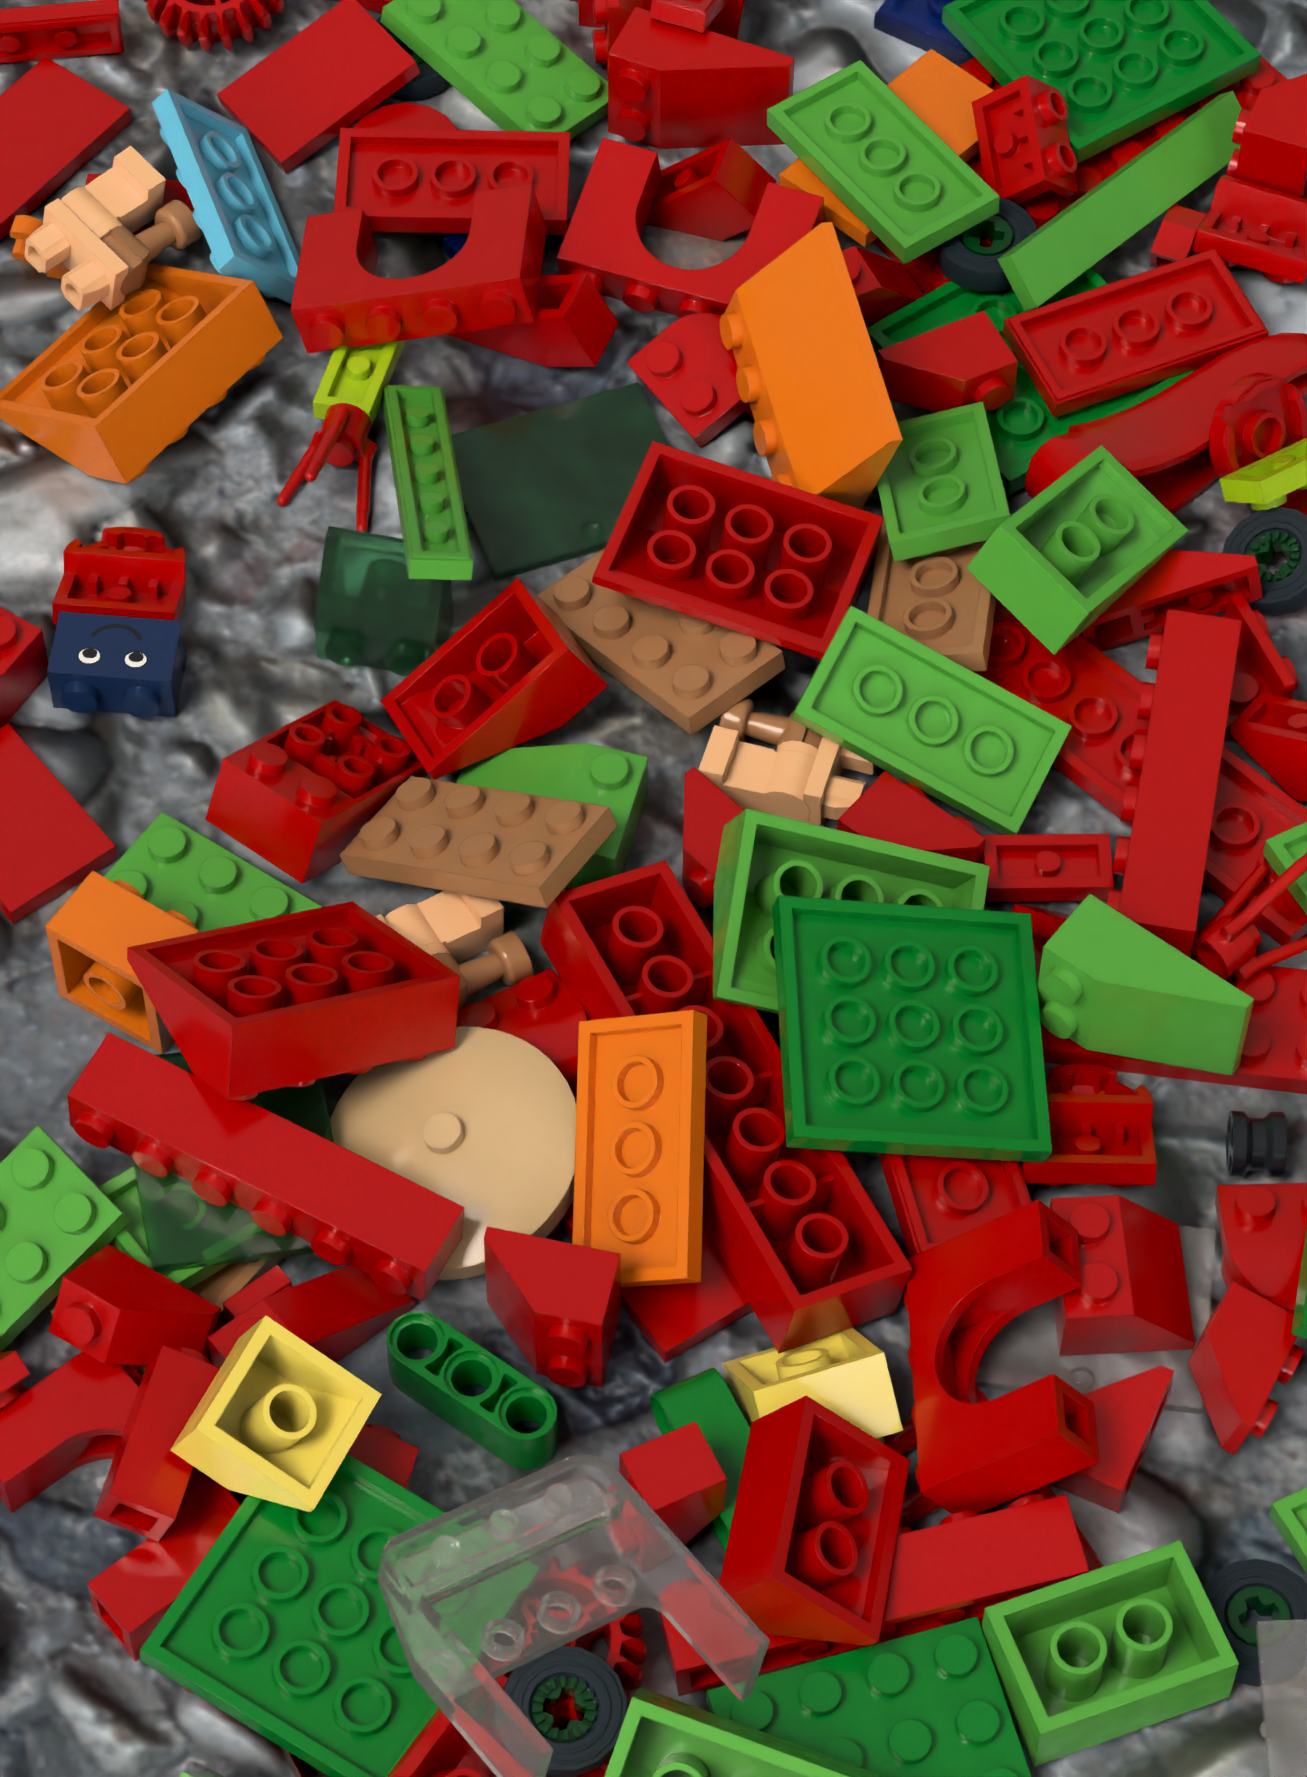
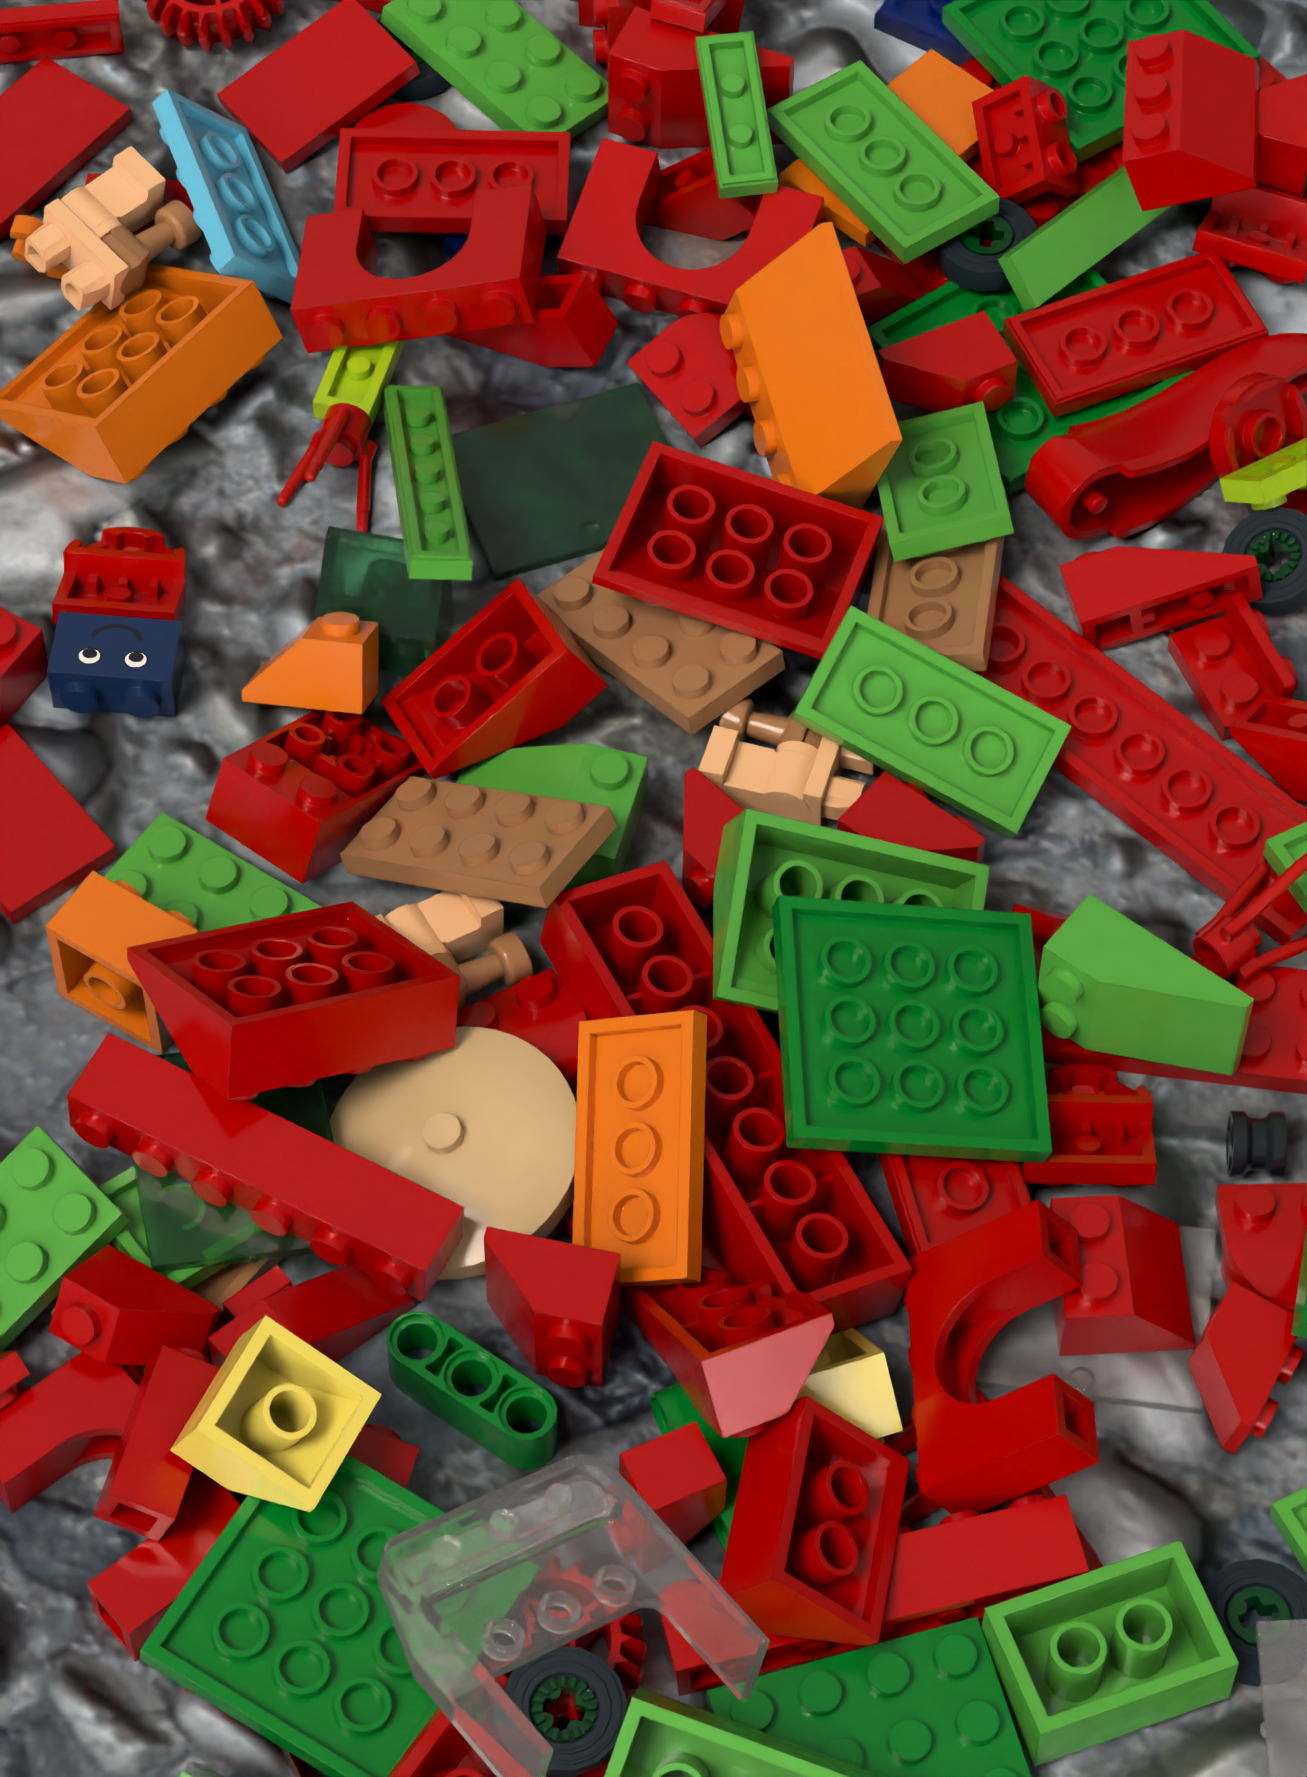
(322, 668): none -> orange slope
(734, 1345): none -> red wedge
(736, 114): none -> bright green tile
(1048, 867): red plate -> none
(1076, 549): bright green slope -> none
(1124, 1426): red slope -> none
(1175, 236): red piece -> none
(1178, 775): red brick -> none
(1189, 119): none -> red slope

